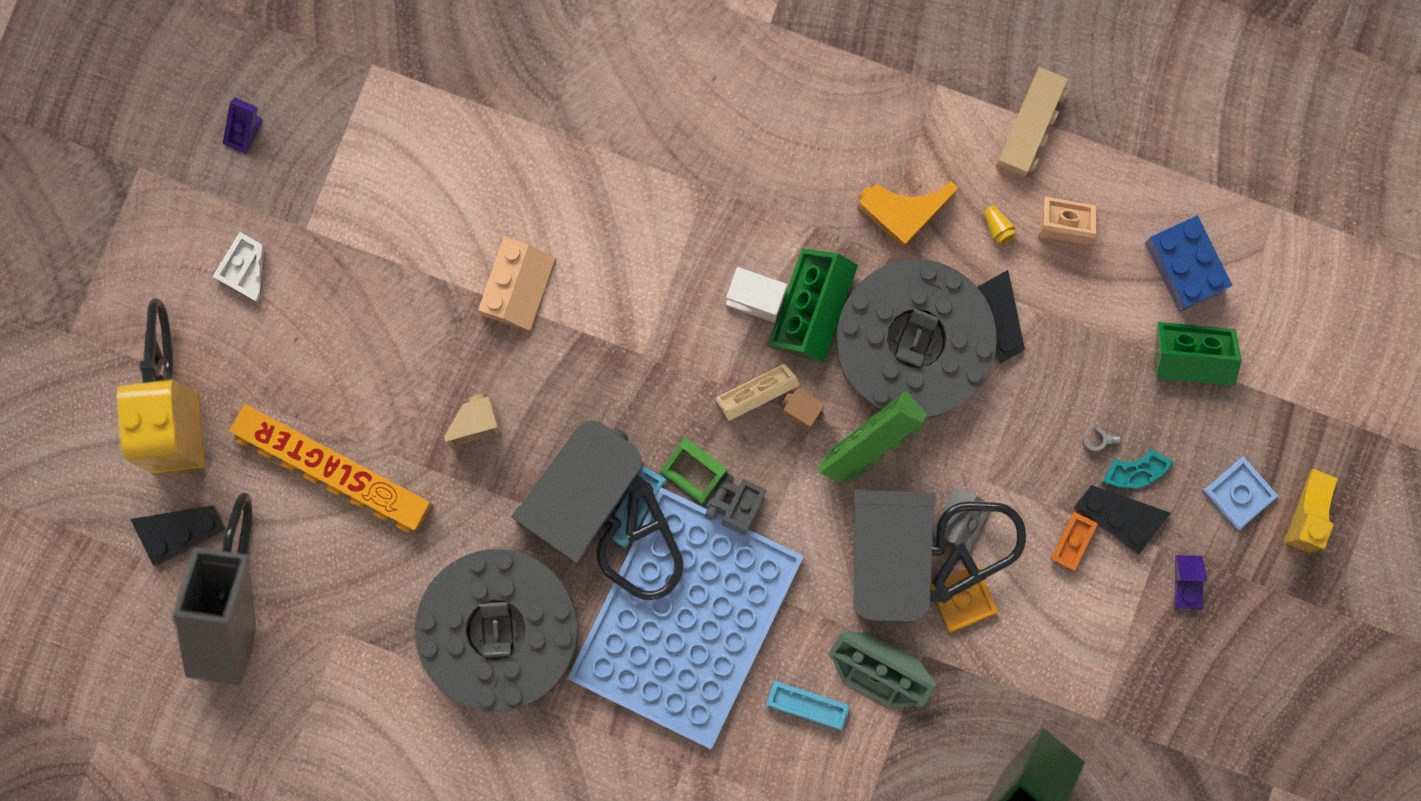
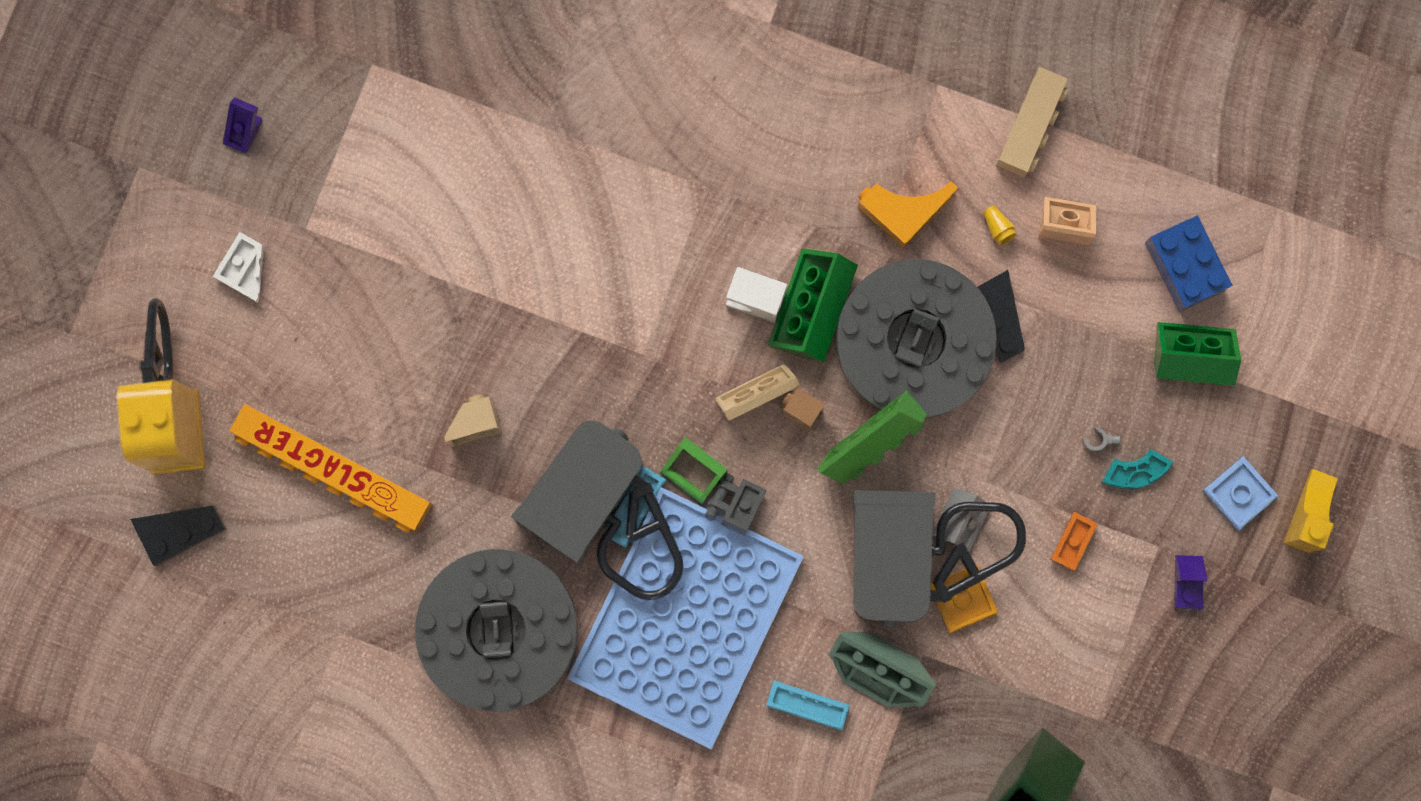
(217, 606): dark grey piece -> none
(516, 284): light nougat slope -> none
(1122, 517): black wing -> none

